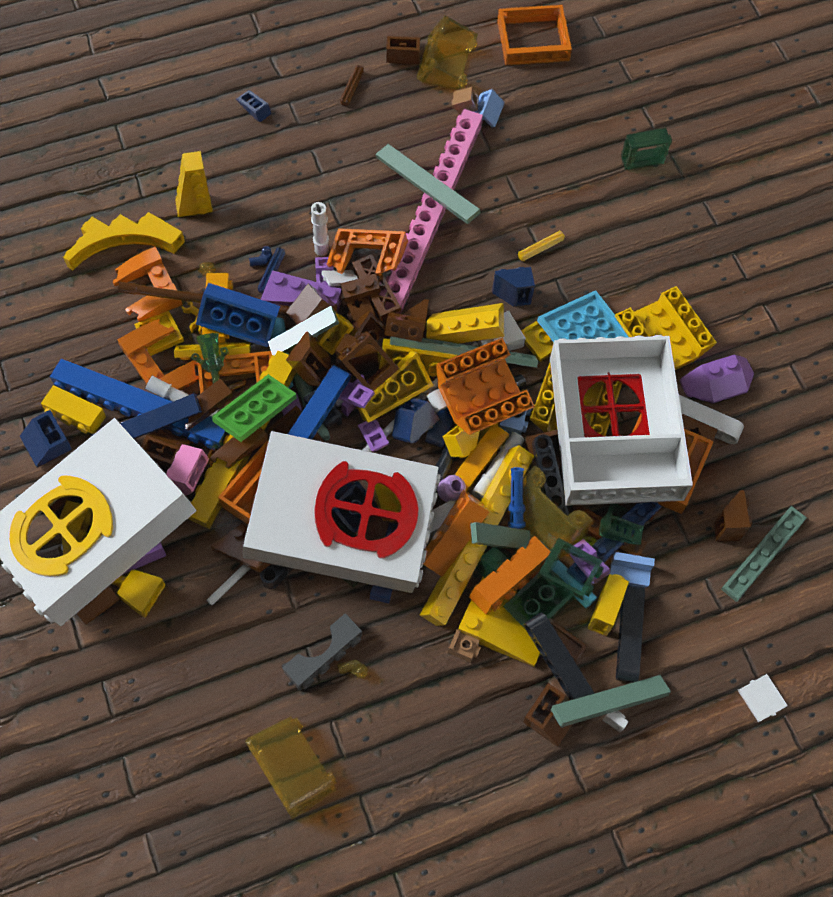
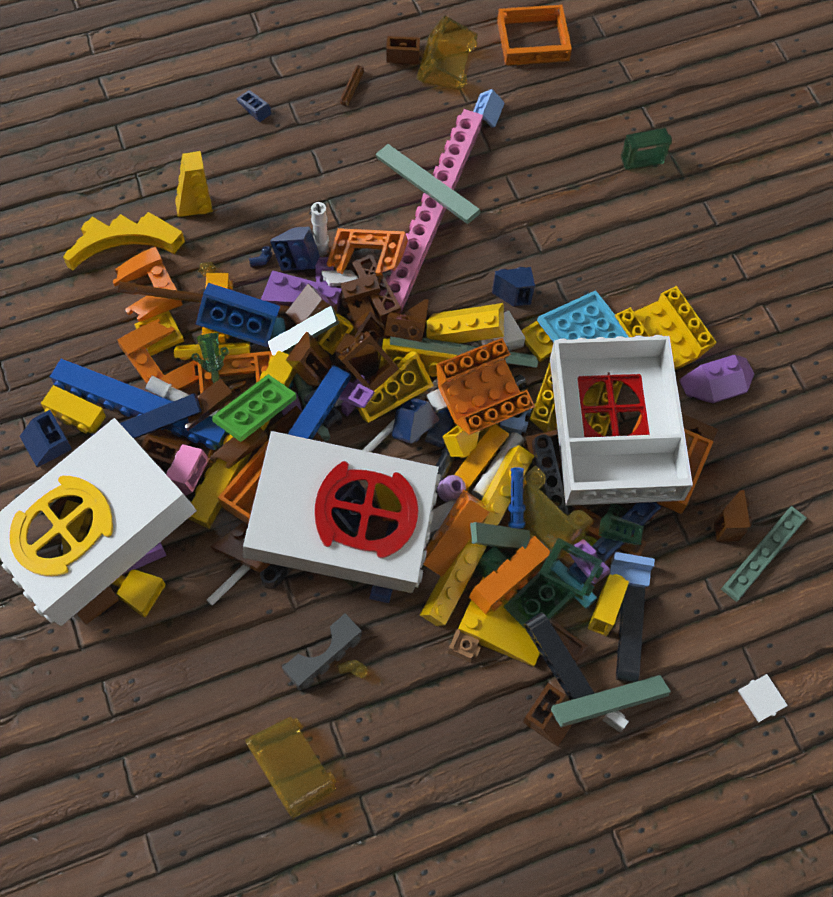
(195, 311): yellow arm -> none
(273, 265): dark blue axle -> none
(296, 249): none -> dark blue slope
(373, 435): medium lavender slope -> none
(465, 99): medium nougat brick -> none
(541, 246): yellow axle -> none
(728, 428): white beam -> none

